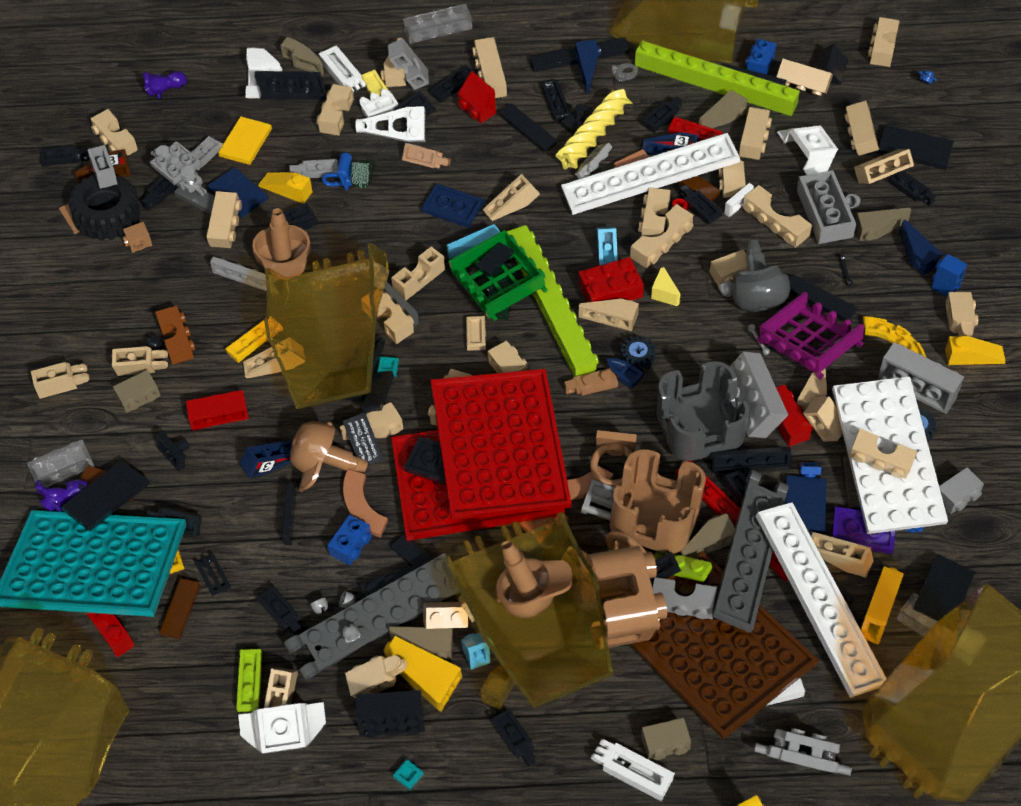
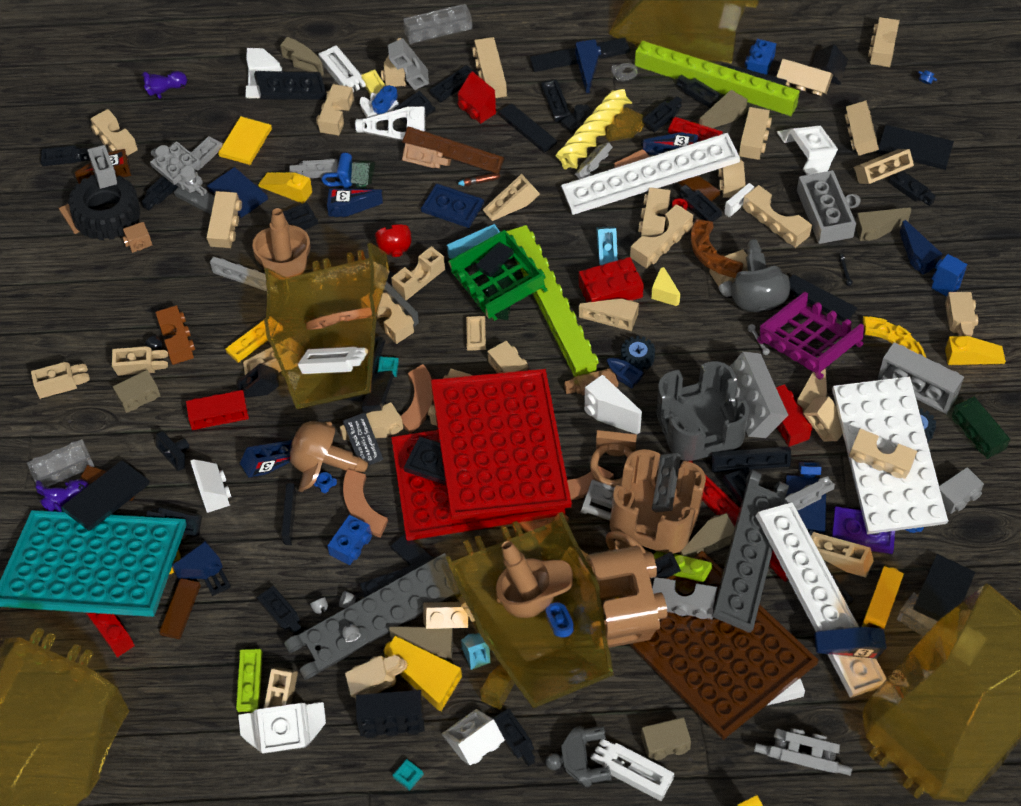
(198, 564): none -> dark blue slope
(211, 485): none -> white slope
(259, 381): none -> black slope
(325, 477): none -> blue plate
(331, 360): none -> white hinge
(332, 319): none -> nougat tile
(351, 201): none -> dark blue slope
(384, 99): none -> blue plate
(394, 240): none -> red cylinder
(422, 399): none -> nougat tile
(455, 150): none -> reddish brown tile
(473, 736): none -> white slope
(479, 179): none -> copper piece
(559, 620): none -> blue plate
(575, 756): none -> dark grey connector
(611, 406): none -> white slope
(625, 125): none -> clear yellow slope
(666, 482): none -> dark grey tile
(698, 91): none -> black hinge
(707, 253): none -> dark orange tile
(810, 493): none -> light grey hinge
(853, 642): none -> dark blue slope
(980, 427): none -> clear green brick

